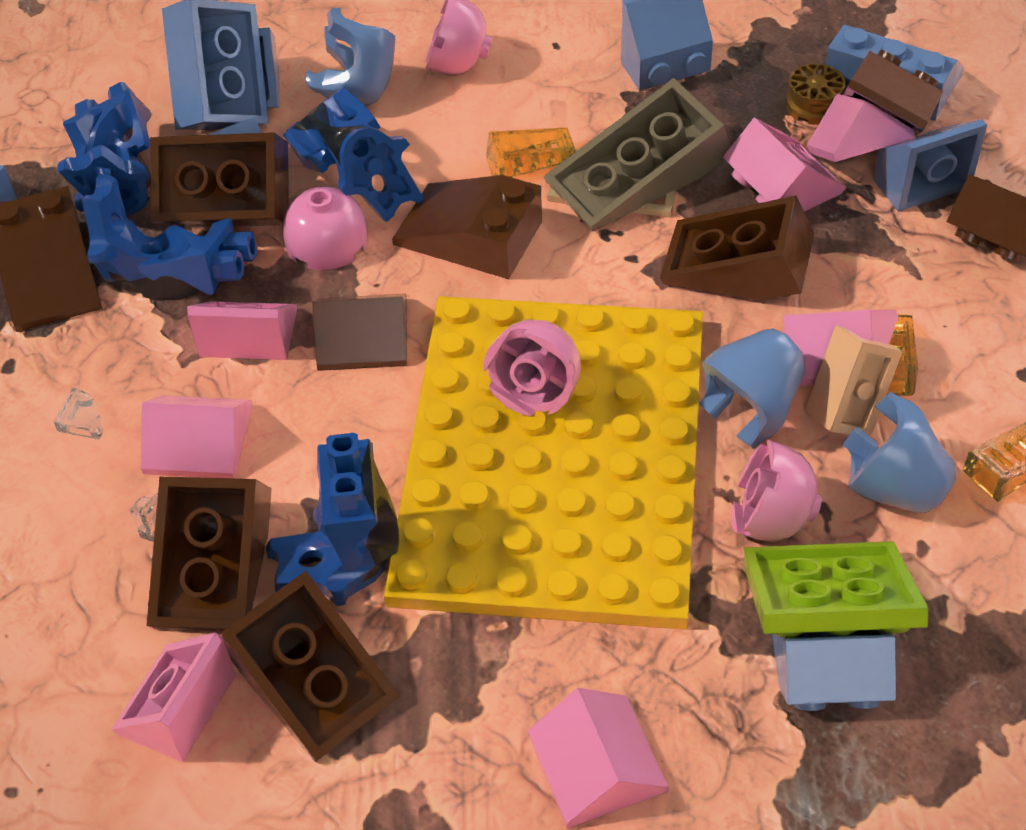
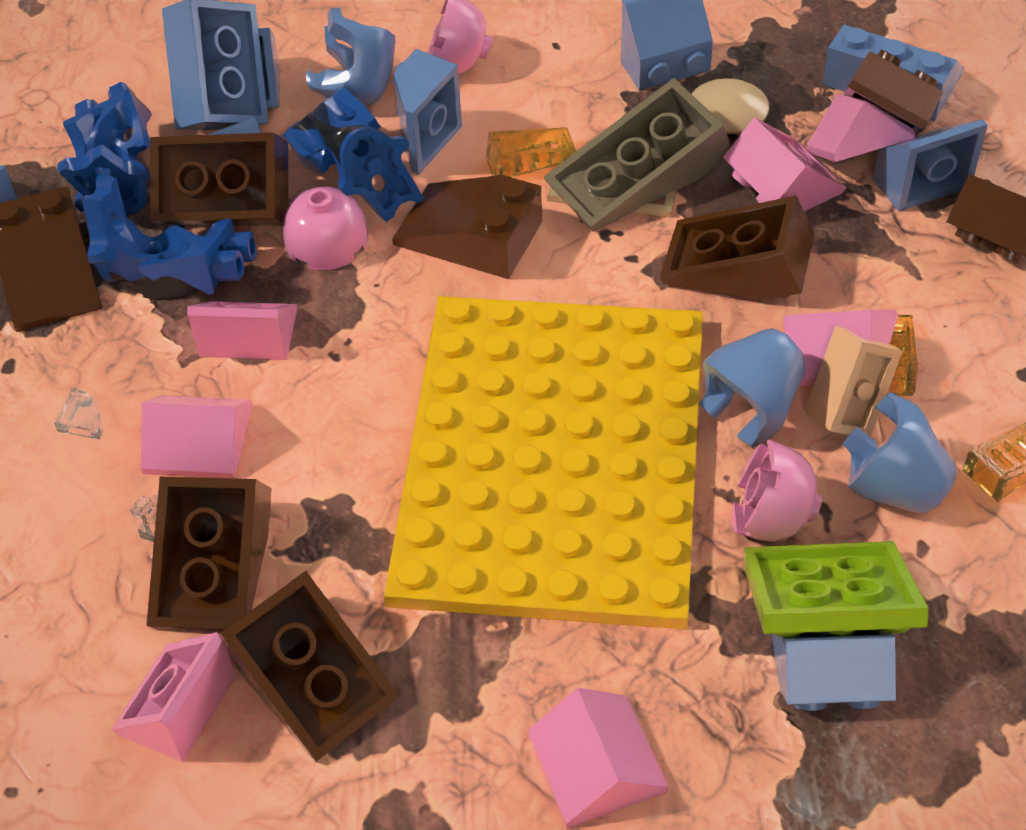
(353, 522): blue hips -> none
(360, 331): reddish brown slope -> none
(427, 105): none -> medium blue slope
(533, 367): bright pink cylinder -> none
(733, 103): none -> tan dish
(813, 94): pearl gold wheel -> none

